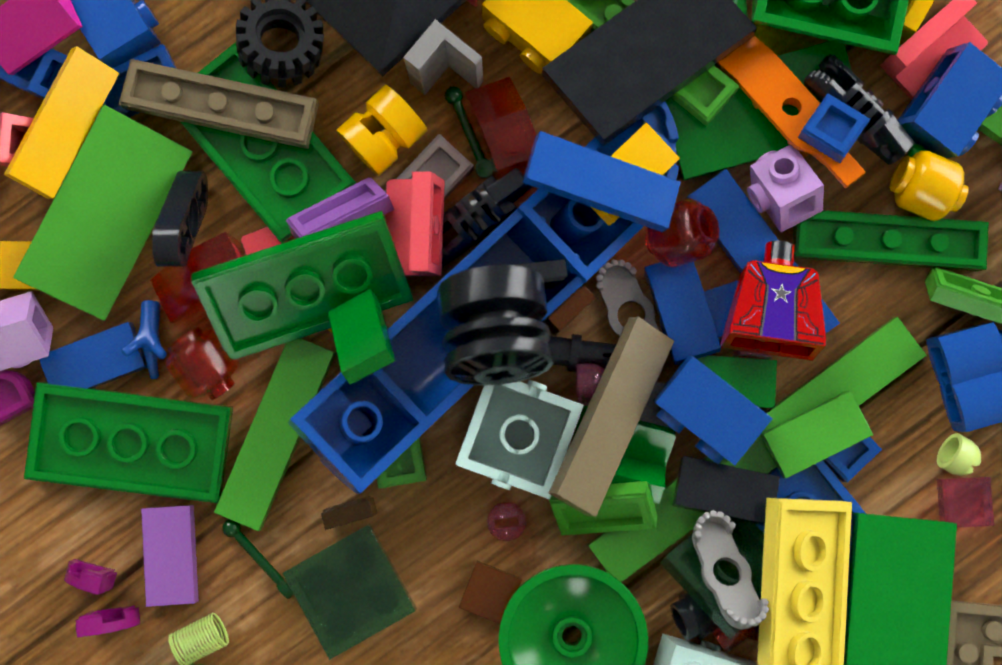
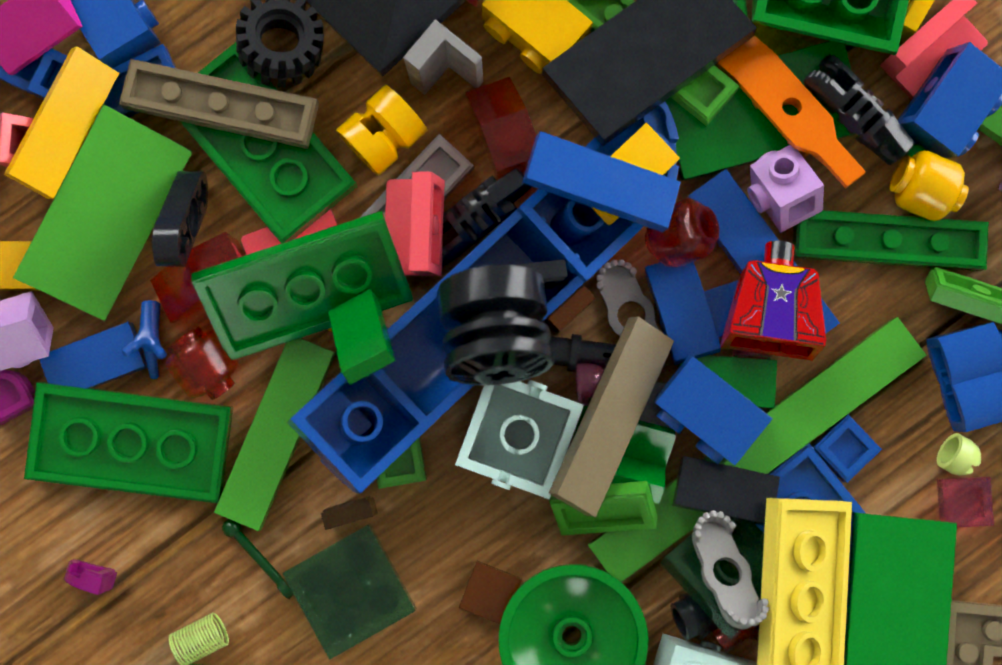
(107, 621): magenta tile -> none
(169, 555): medium lavender tile -> none
(347, 205): medium lavender tile -> none
(484, 168): dark green hinge -> none
(502, 511): clear pink hinge -> none
(816, 434): bright green tile -> none
(834, 128): blue tile -> none

